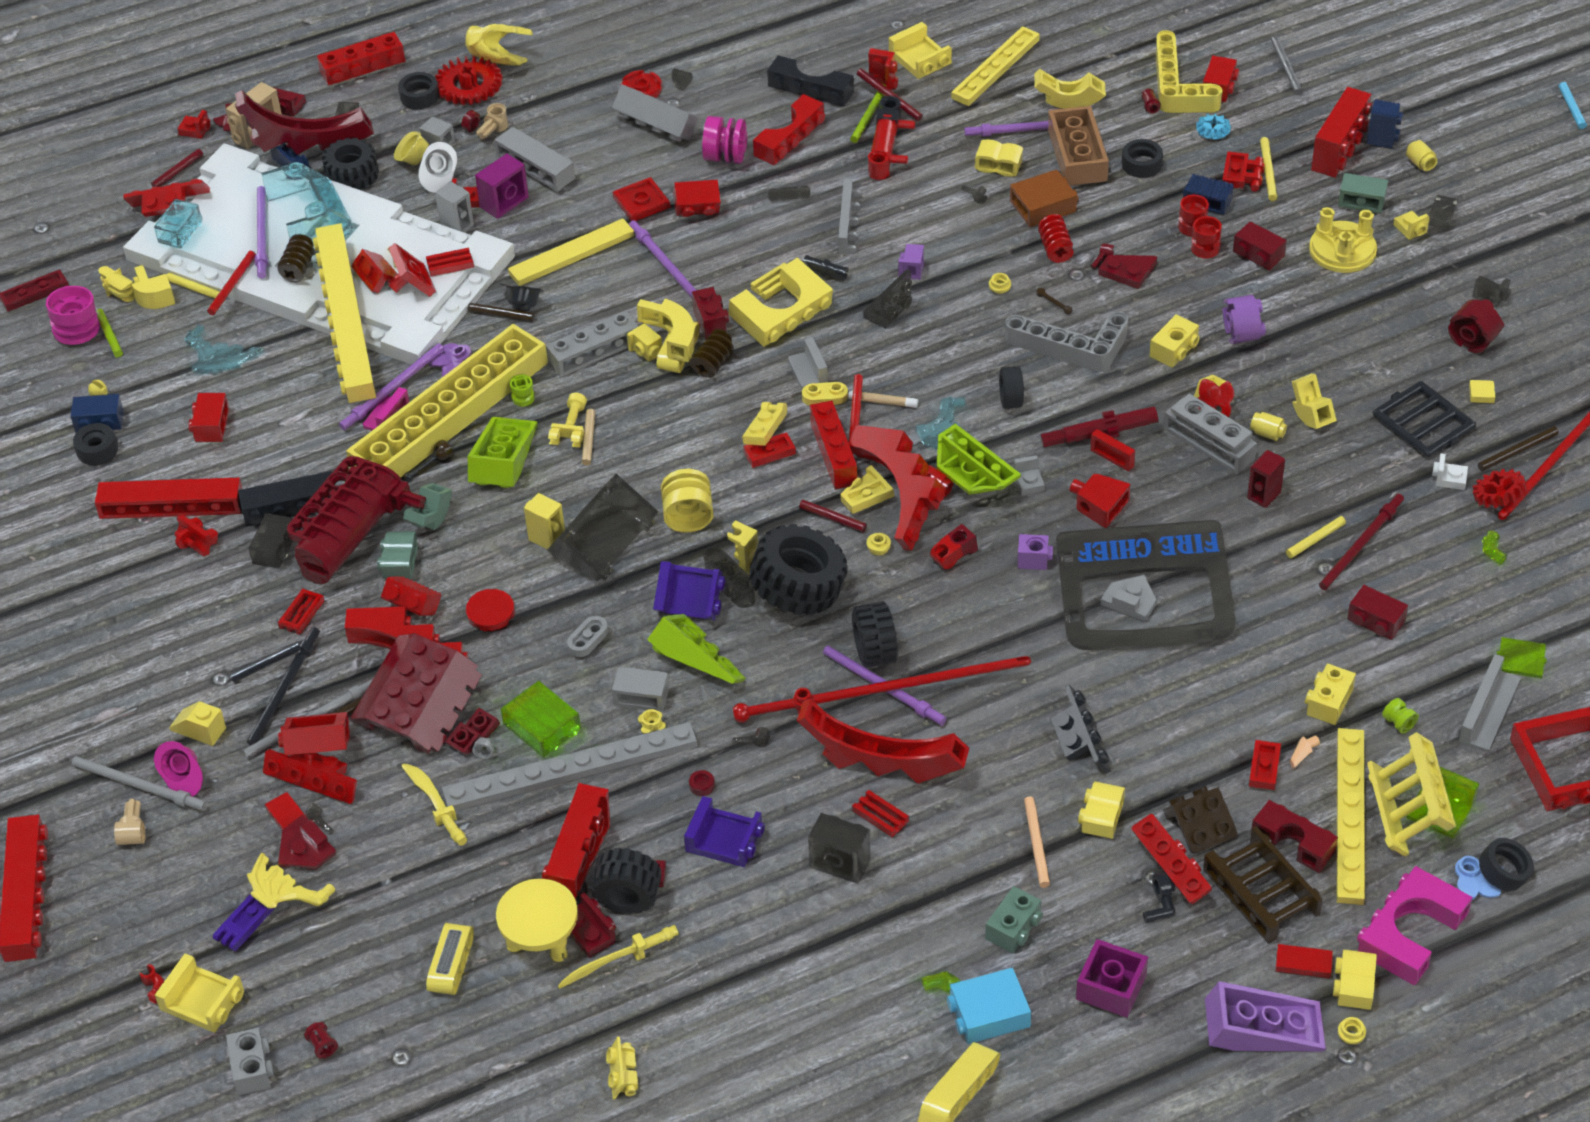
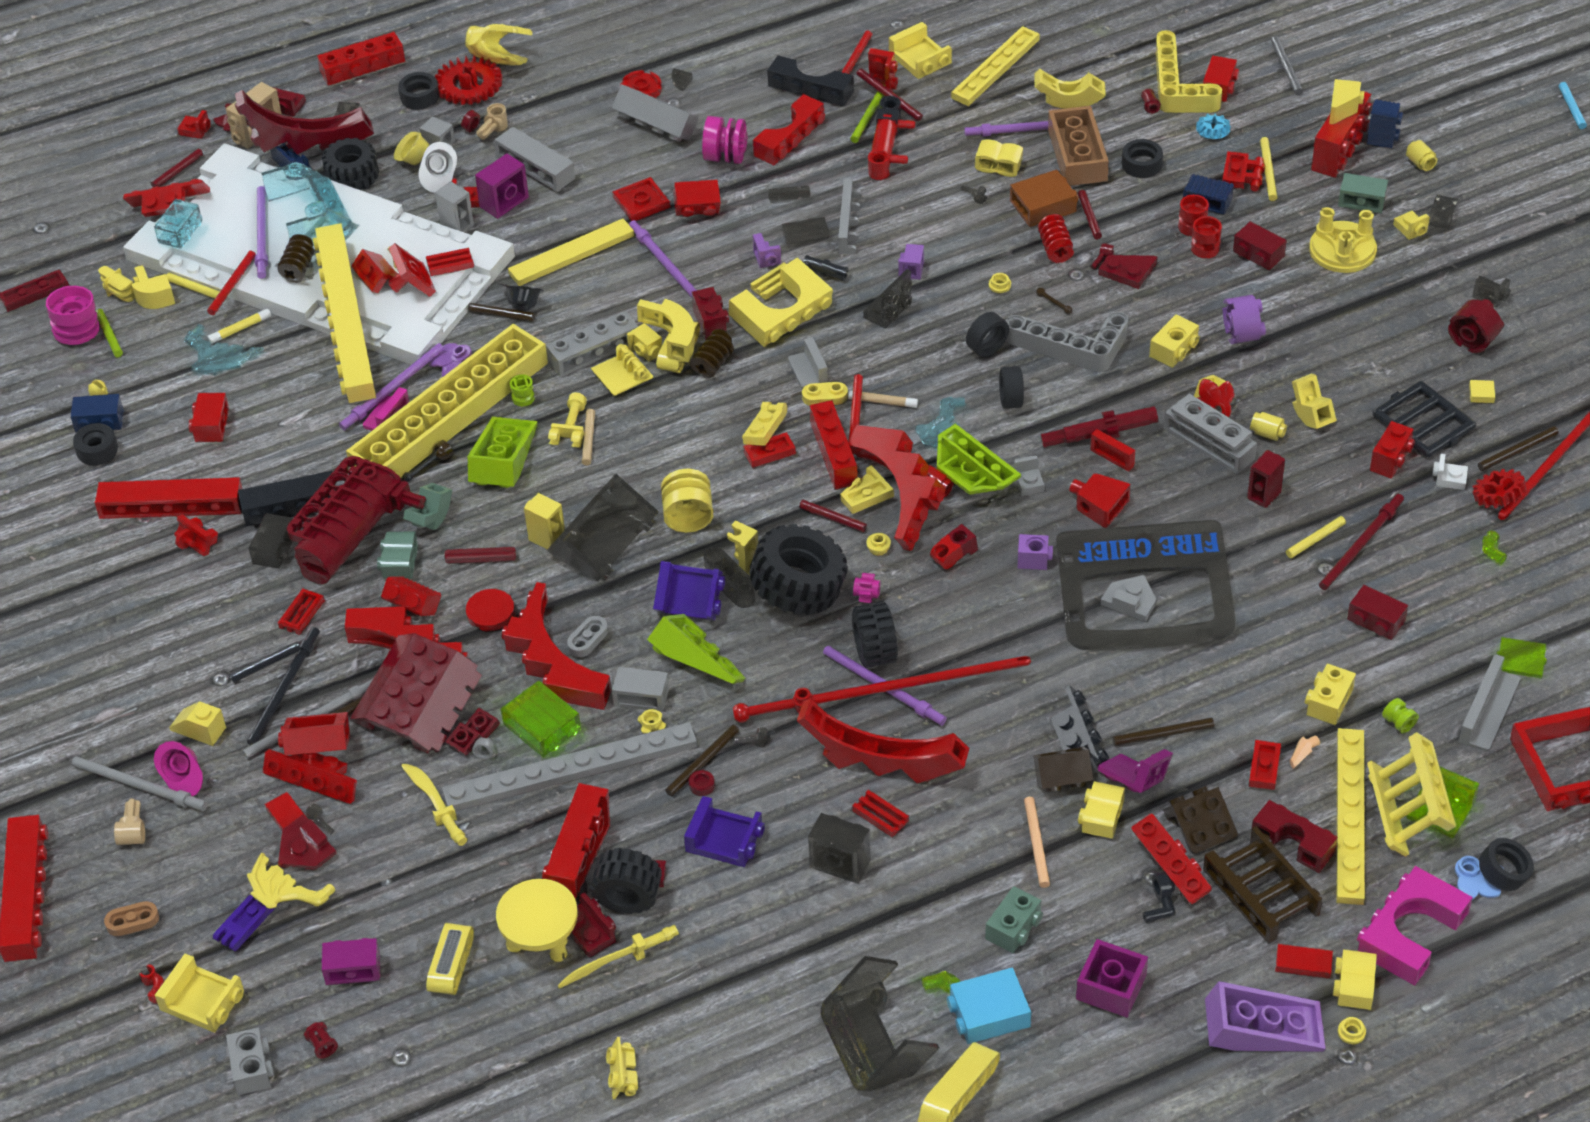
(131, 918): none -> medium nougat plate
(236, 327): none -> light yellow bar
(350, 961): none -> magenta brick
(474, 555): none -> dark red axle
(543, 658): none -> red arch
(622, 371): none -> light yellow hinge
(702, 760): none -> dark brown bar
(764, 254): none -> medium lavender bracket
(805, 230): none -> clear smoke plate
(857, 52): none -> red bar
(859, 1034): none -> clear smoke windscreen
(866, 588): none -> dark pink gear
(996, 338): none -> black tyre
(1063, 768): none -> dark brown brick
(1089, 214): none -> dark red bar
(1137, 775): none -> magenta bracket
(1163, 731): none -> dark brown bar
(1345, 99): none -> light yellow slope
(1392, 449): none -> red brick

